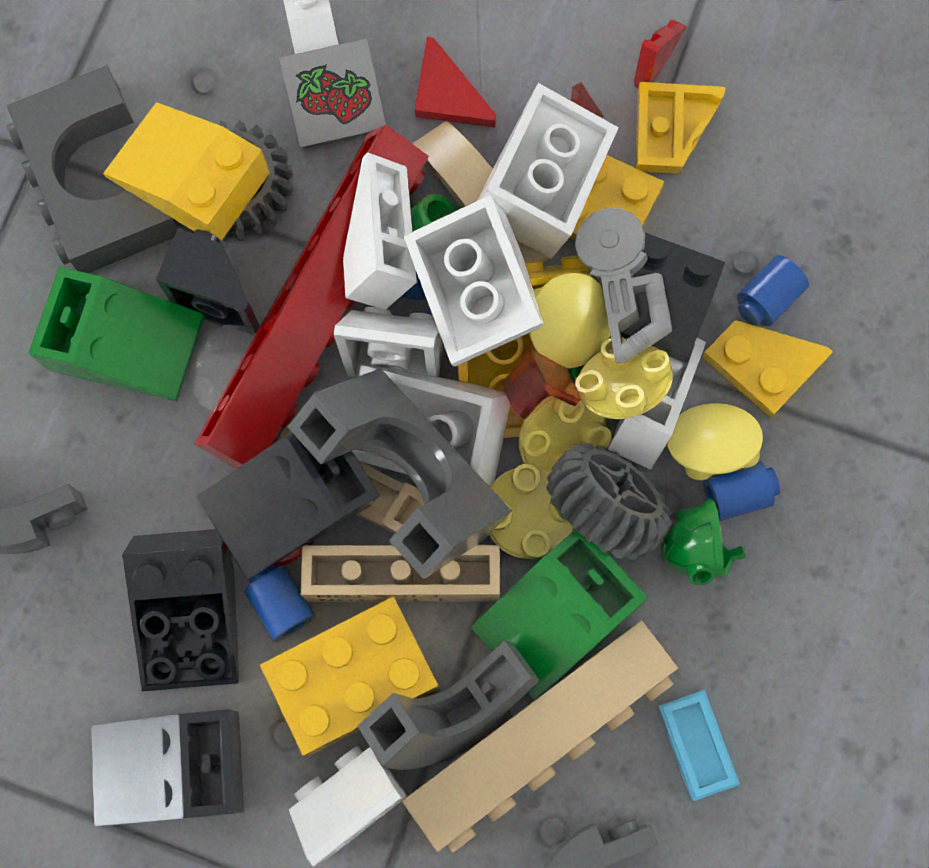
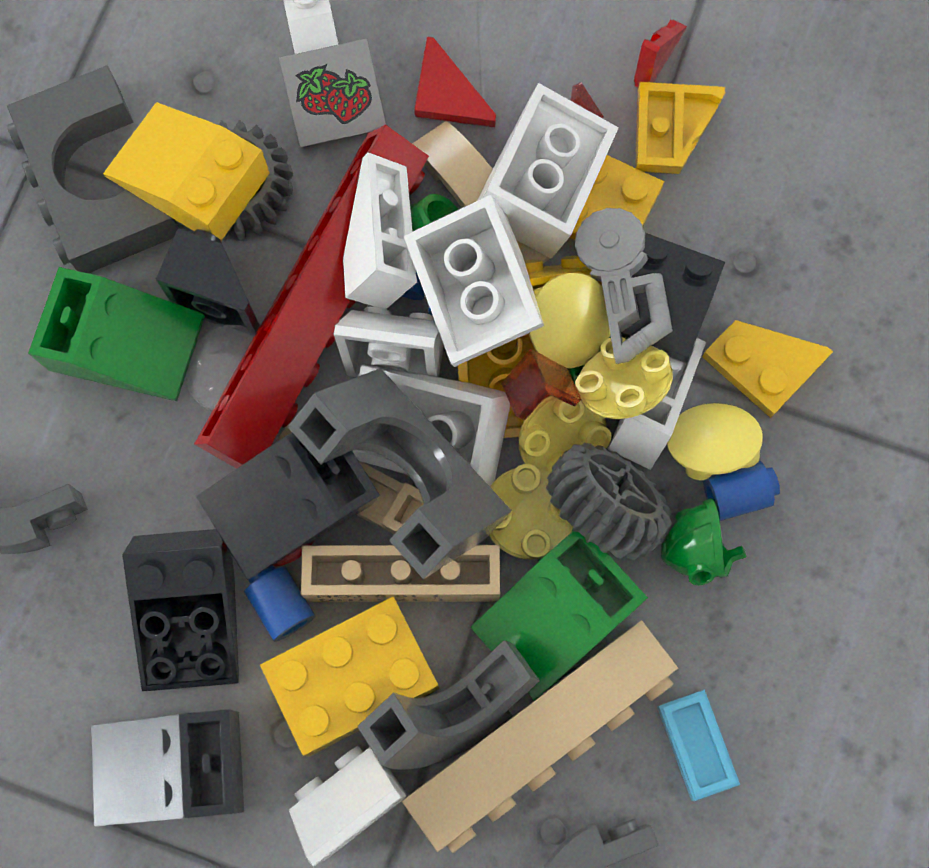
(772, 291): blue brick -> none

